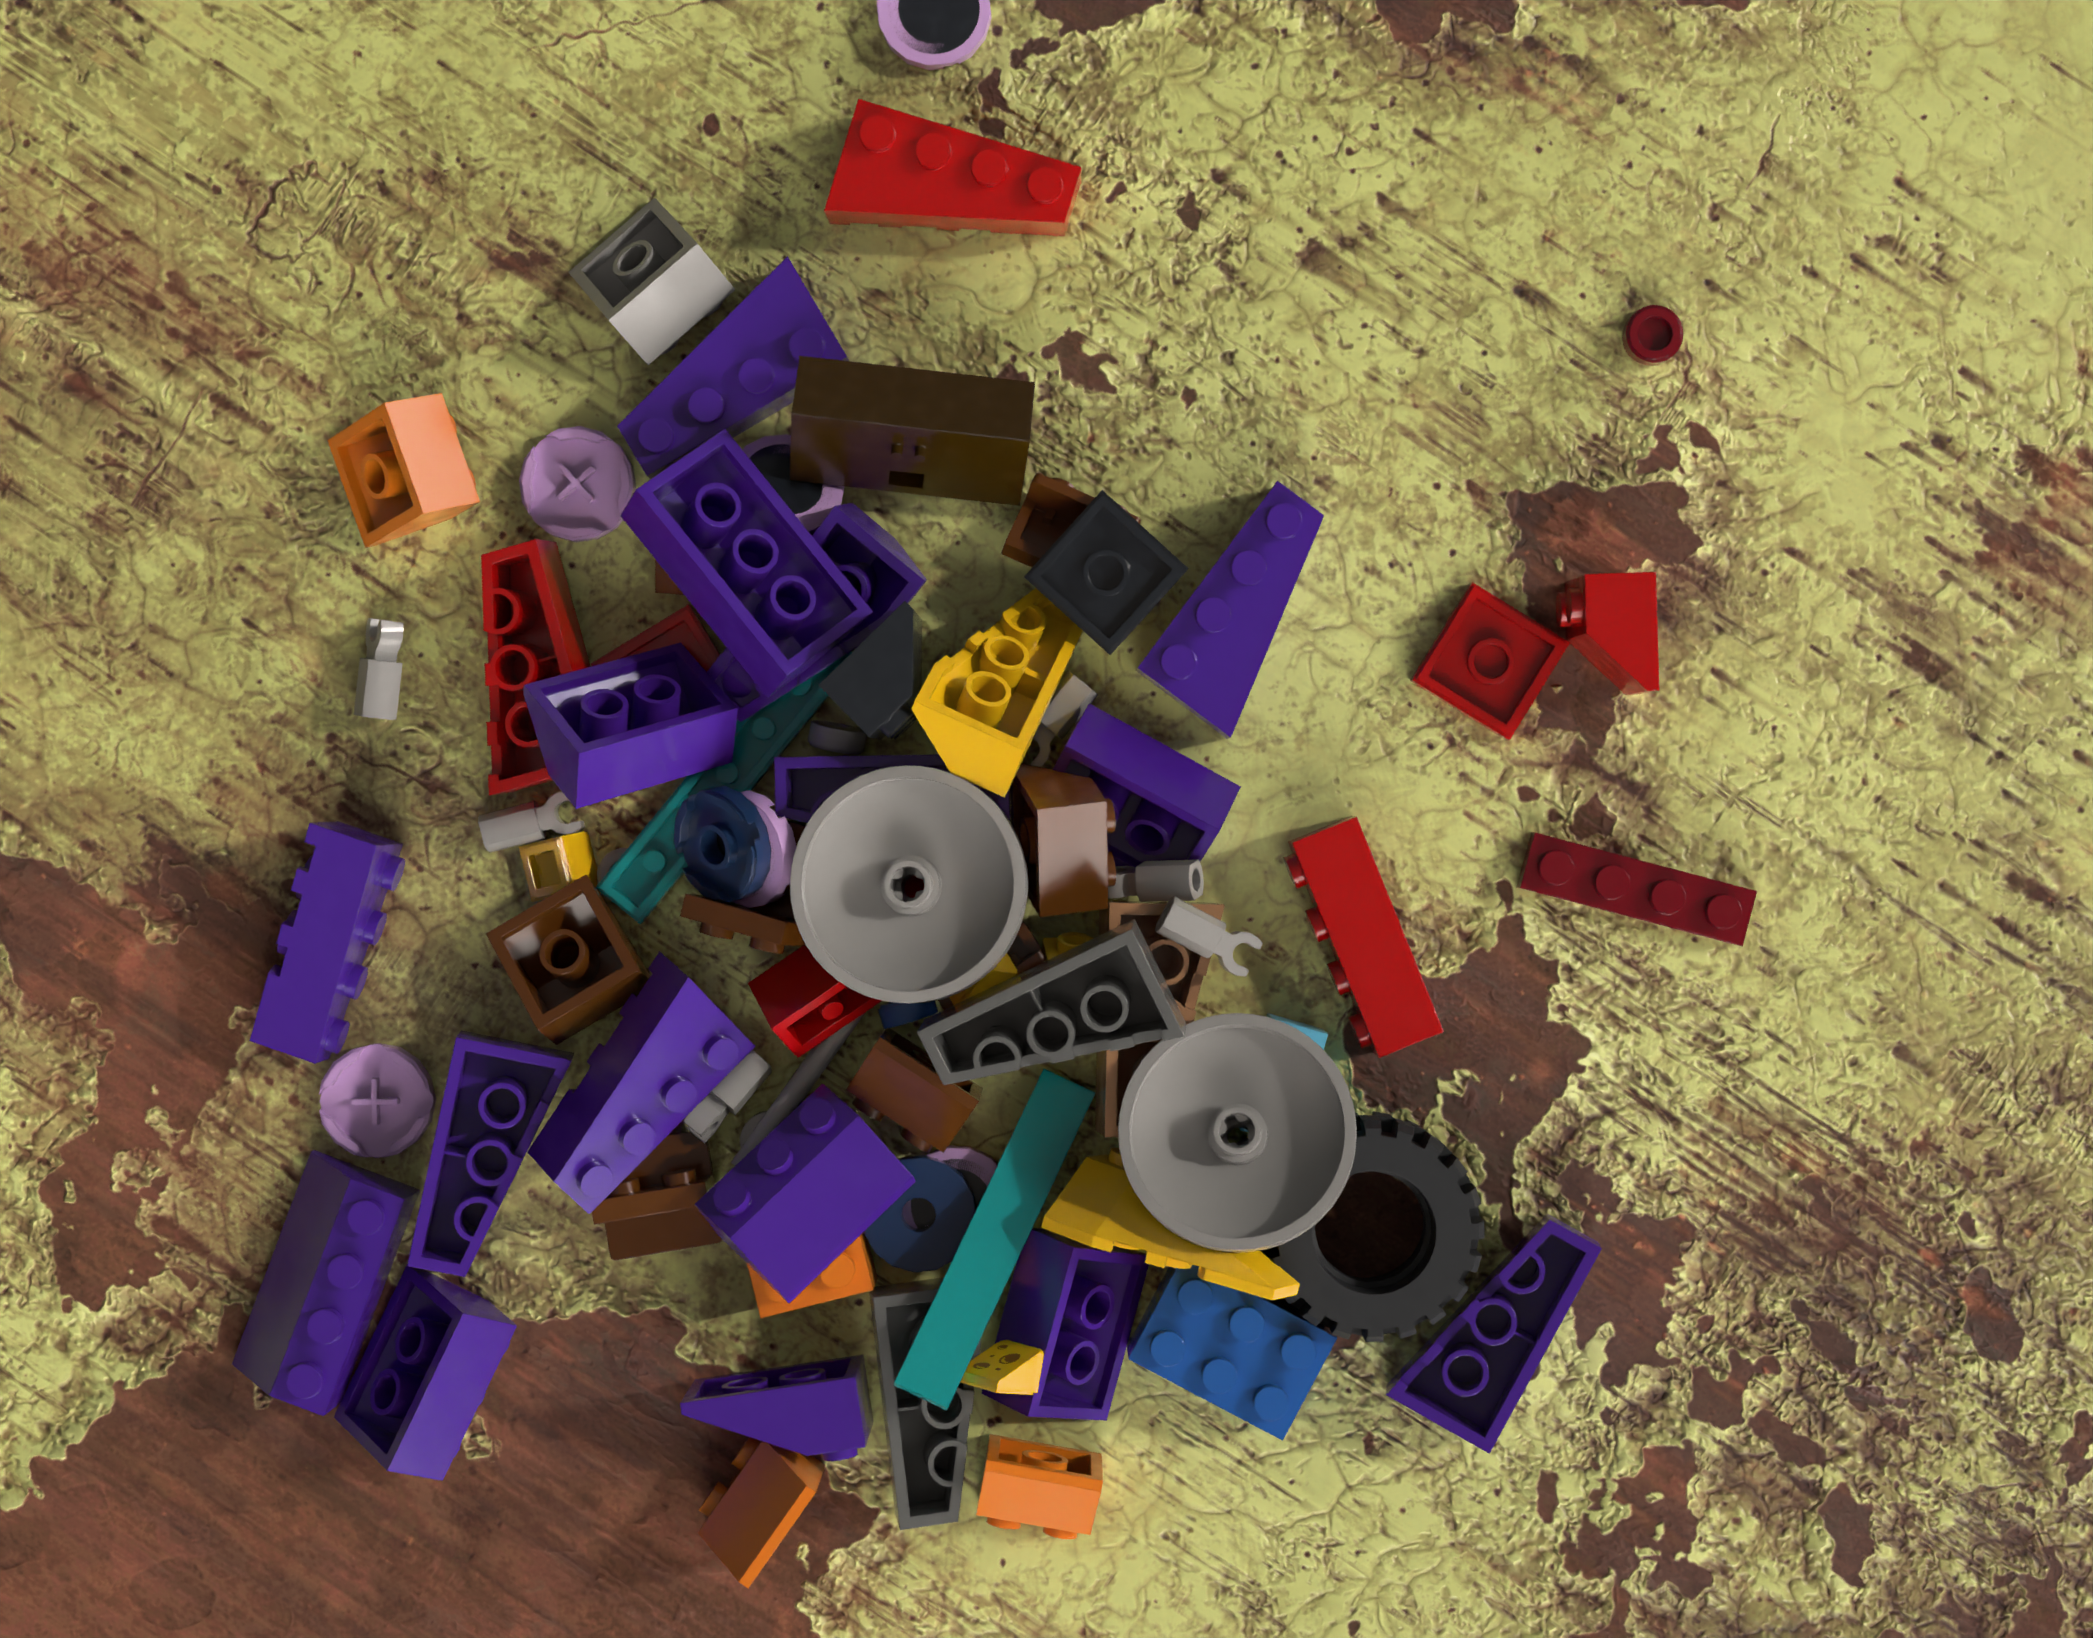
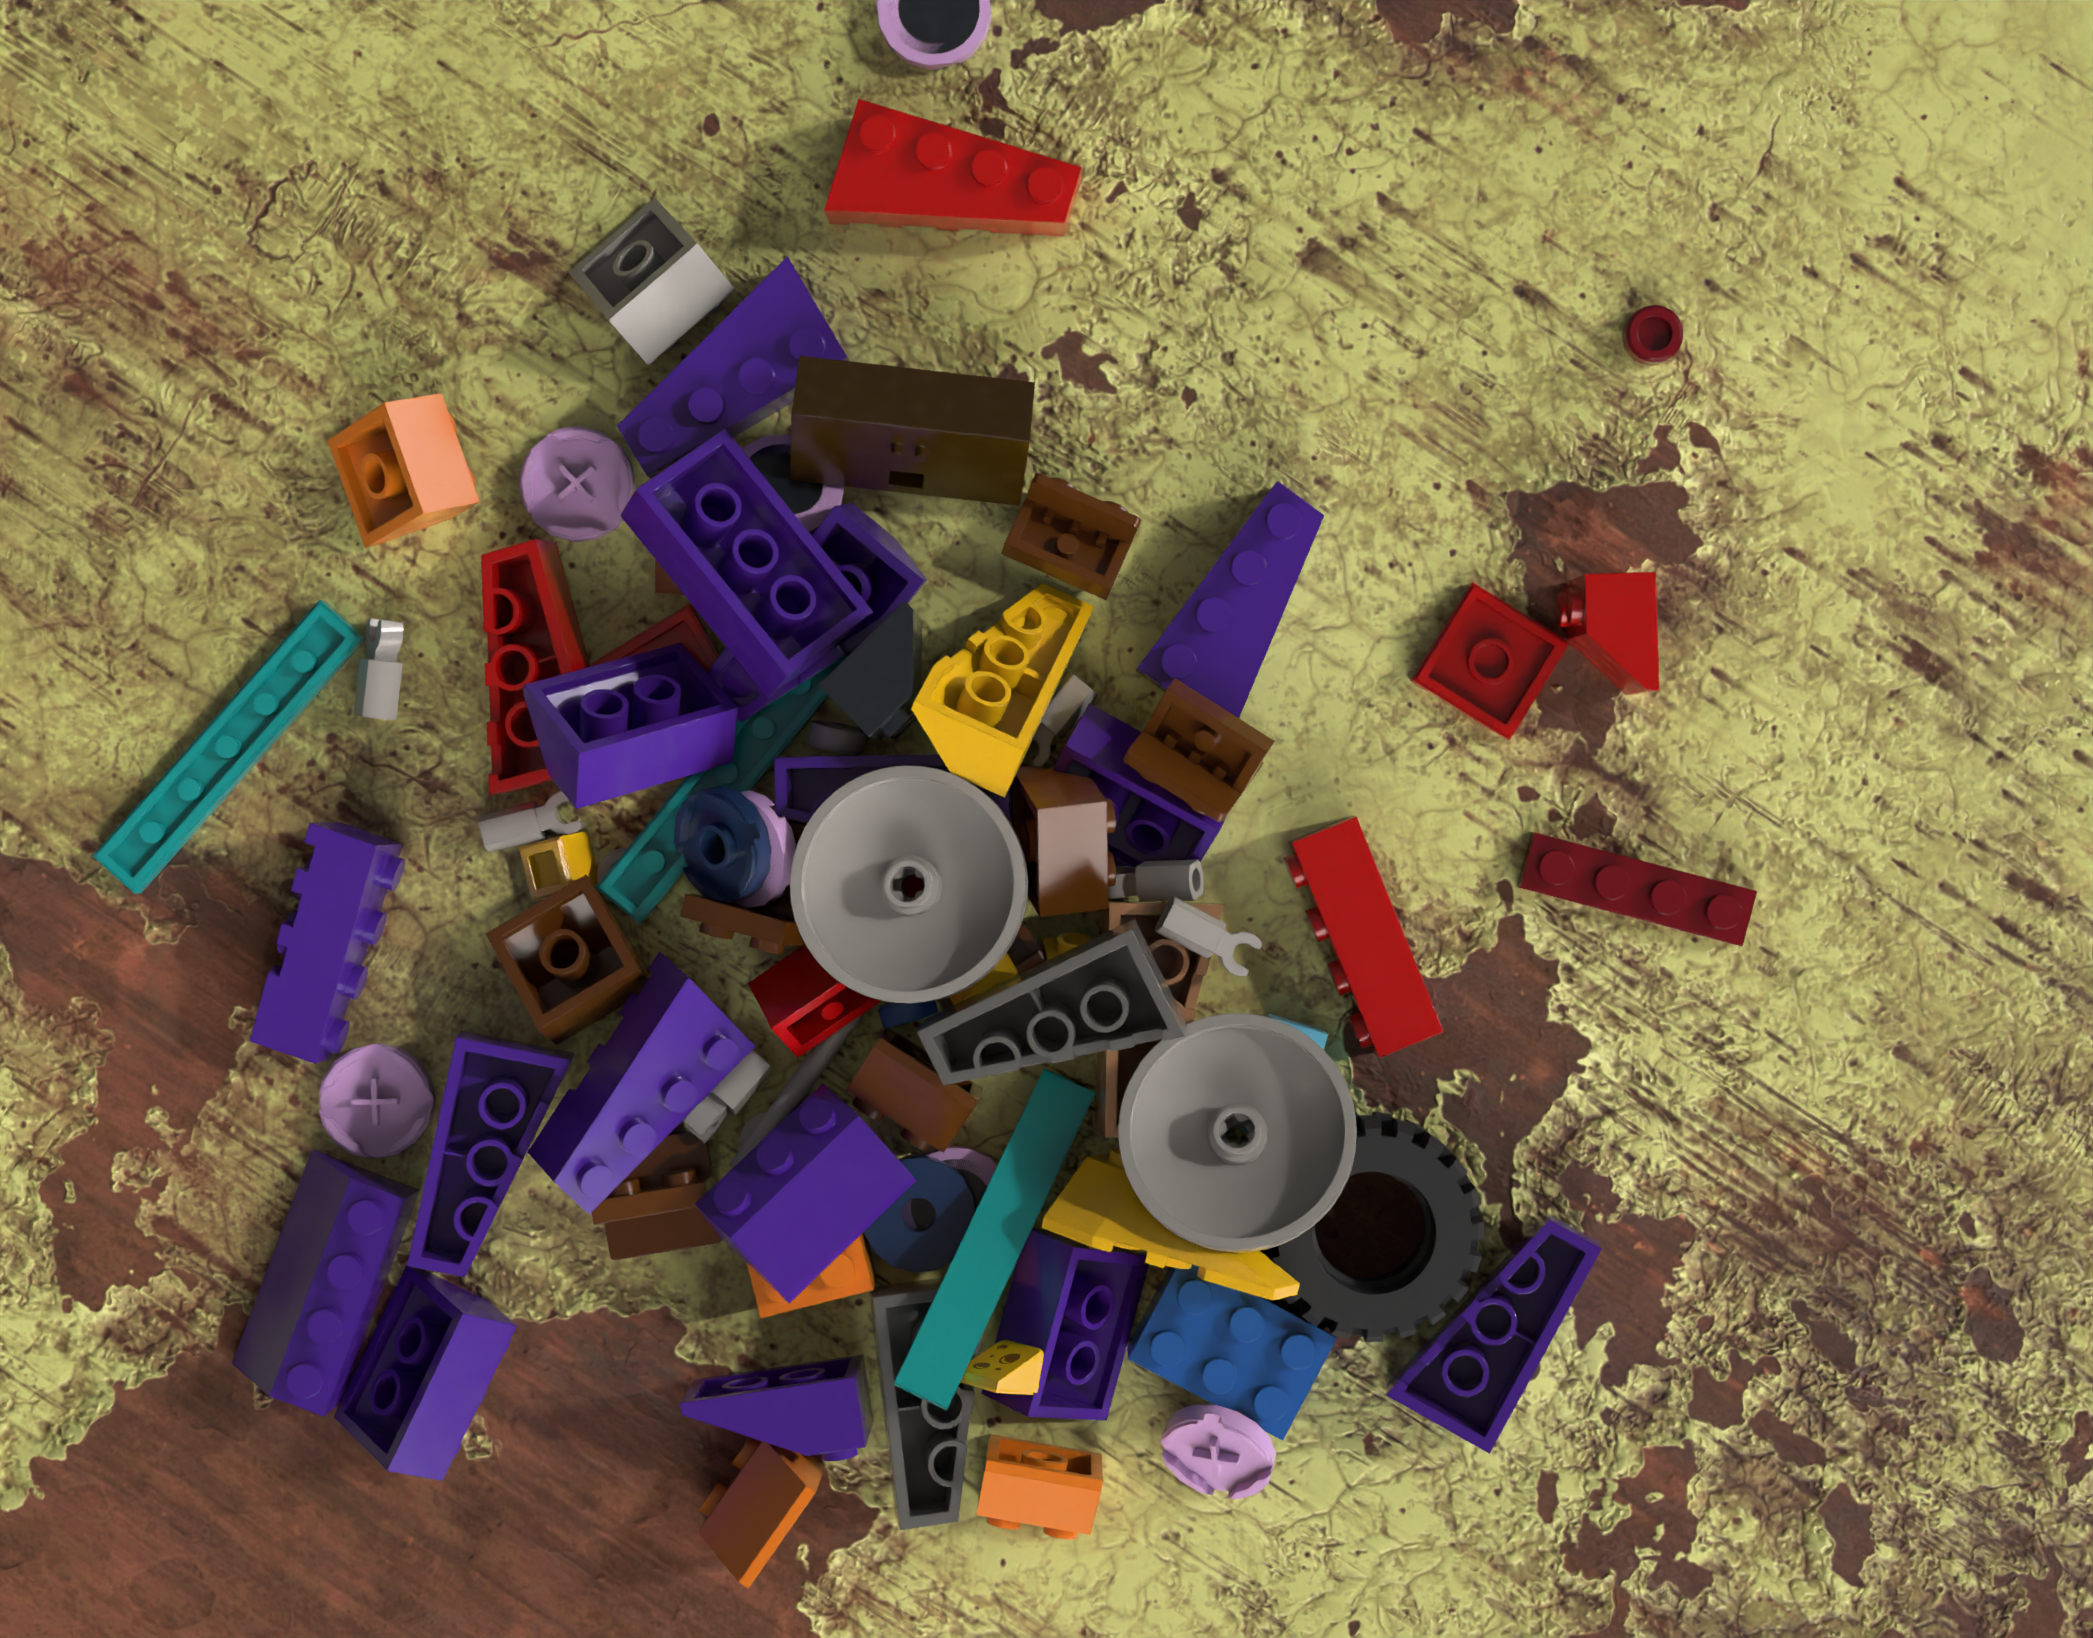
(229, 747): none -> teal tile
(1106, 572): black tile -> none
(1198, 751): none -> reddish brown bracket
(1218, 1450): none -> lavender tile

